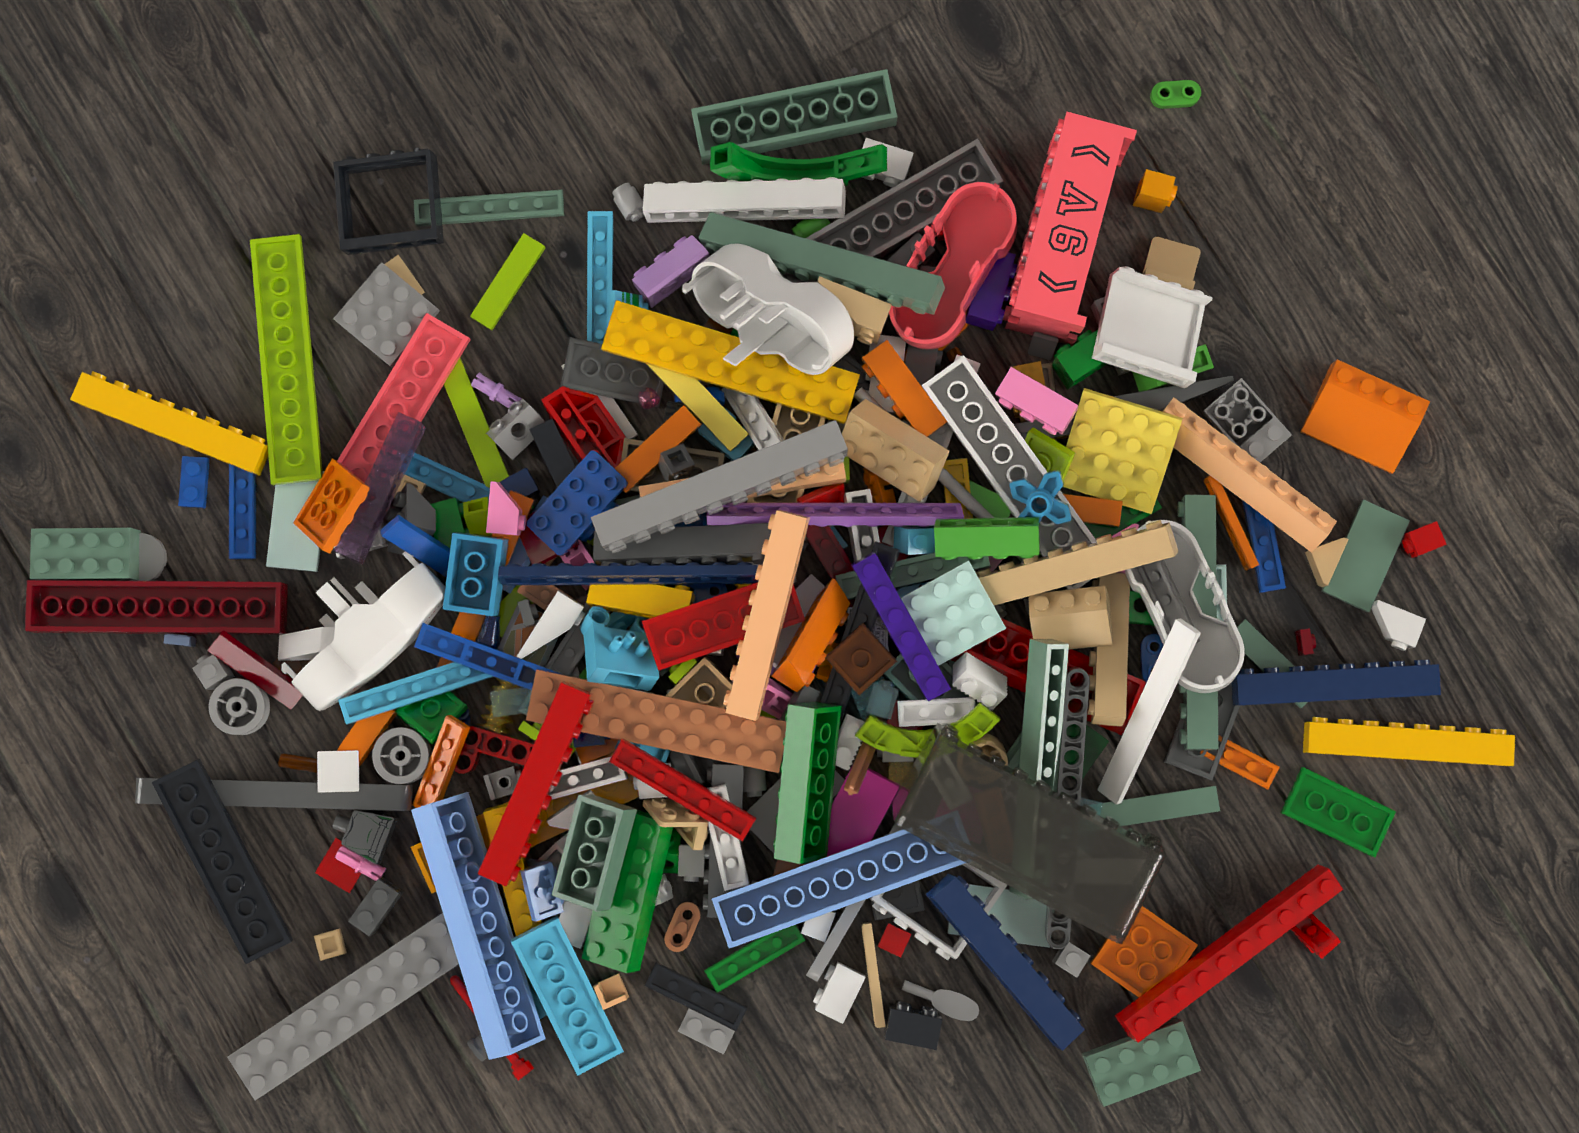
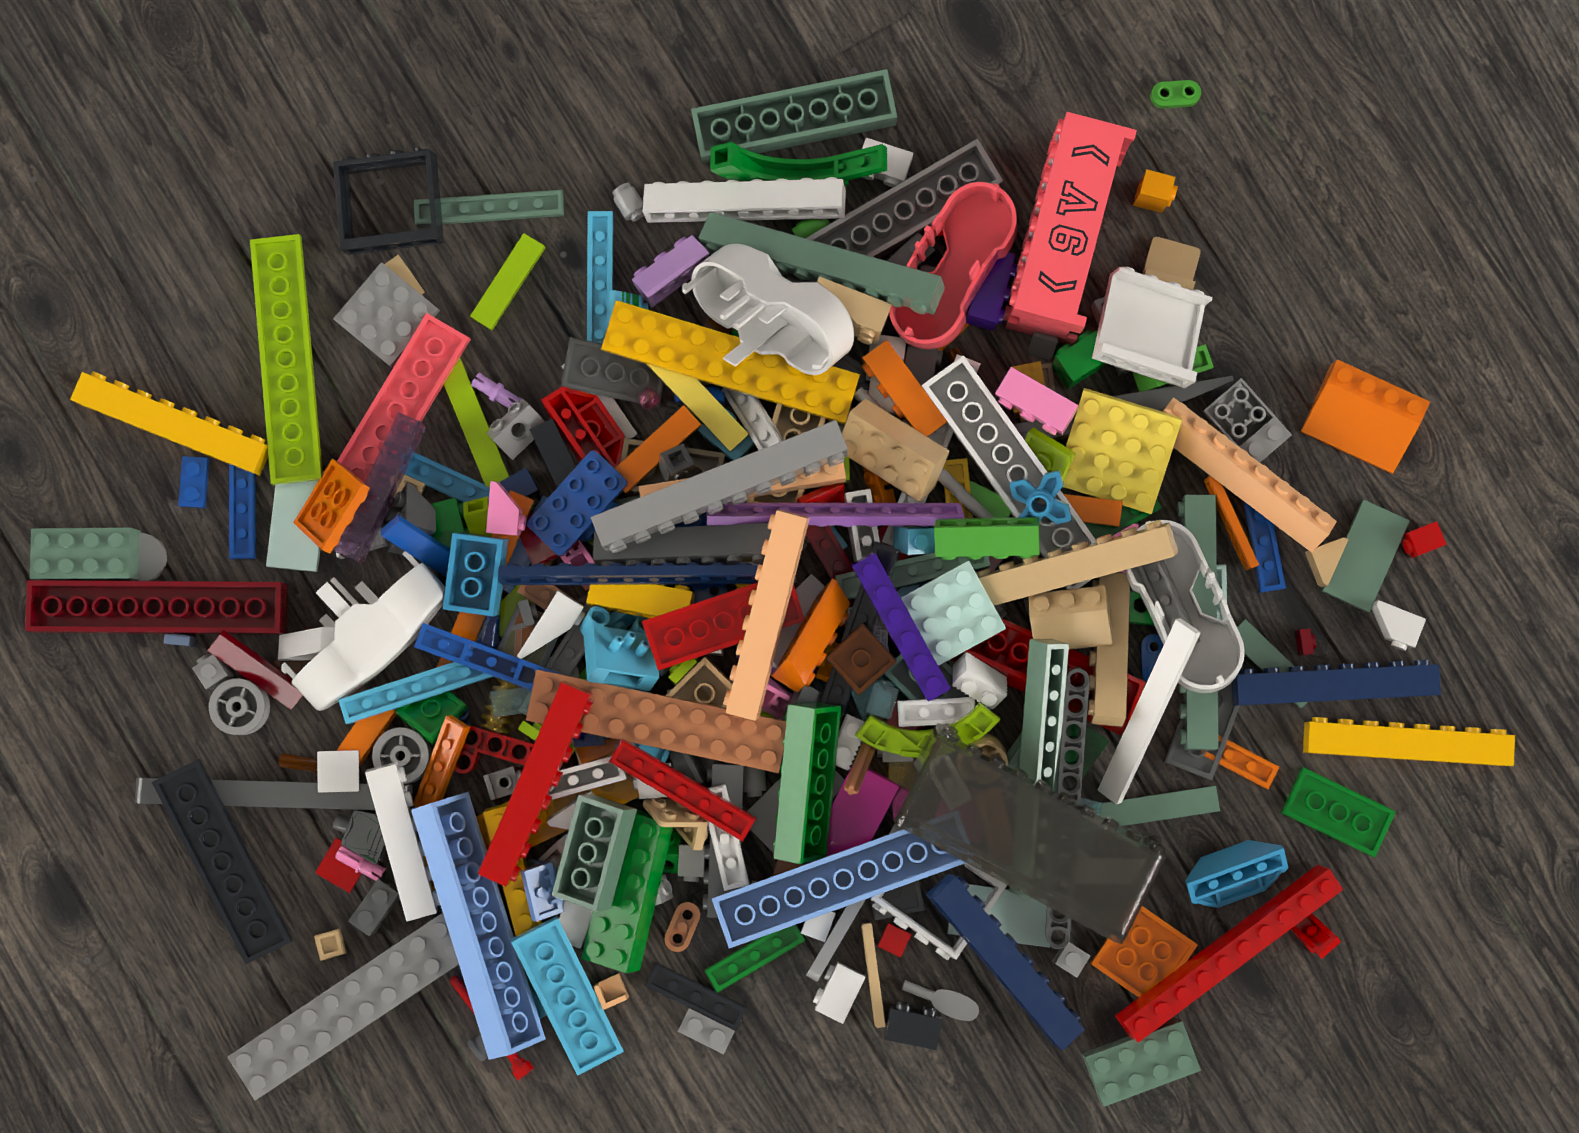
(401, 840): none -> white brick
(1235, 873): none -> dark azure wedge

